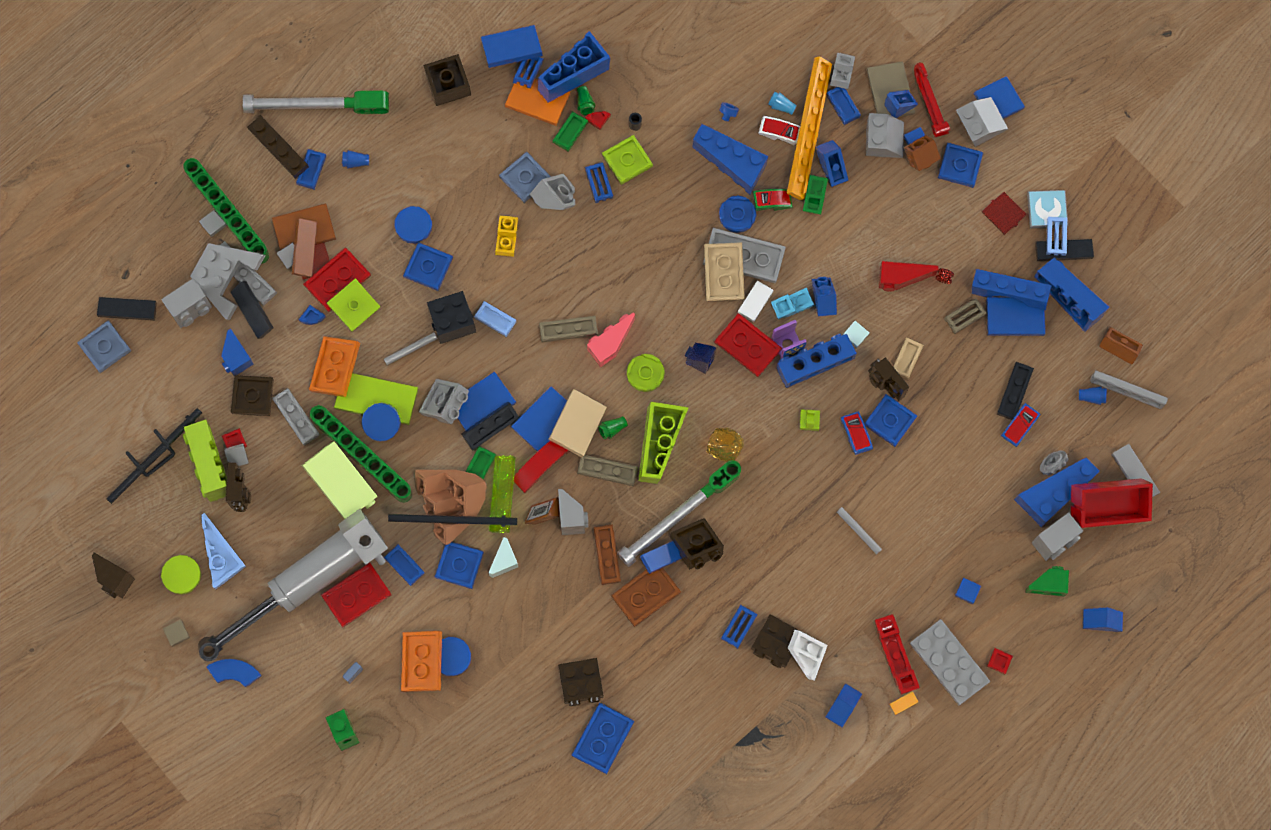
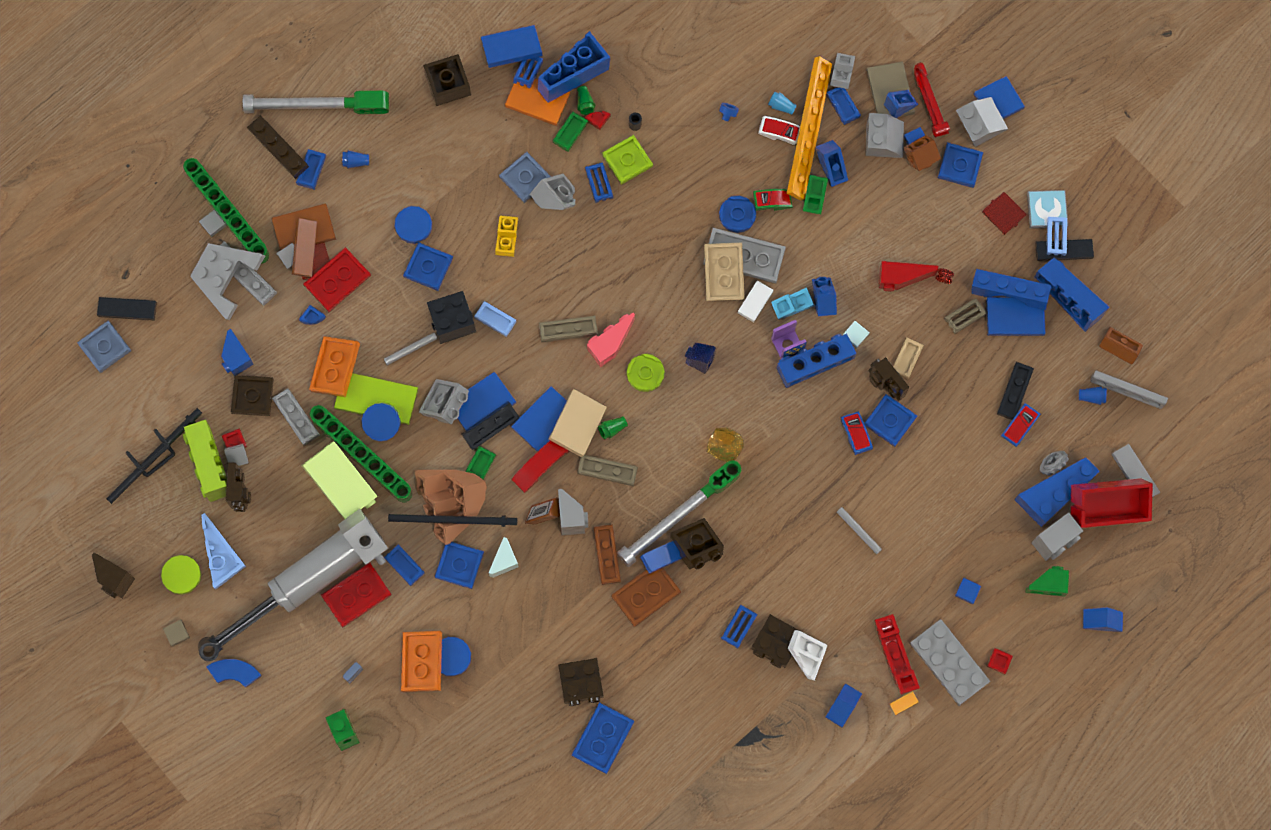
(187, 303): light grey brick -> none
(252, 309): black tile -> none
(353, 305): lime plate -> none
(502, 491): clear neon green tile -> none
(660, 435): lime wedge -> none
(731, 157): blue wedge -> none
(748, 345): red tile -> none
(809, 420): lime tile -> none

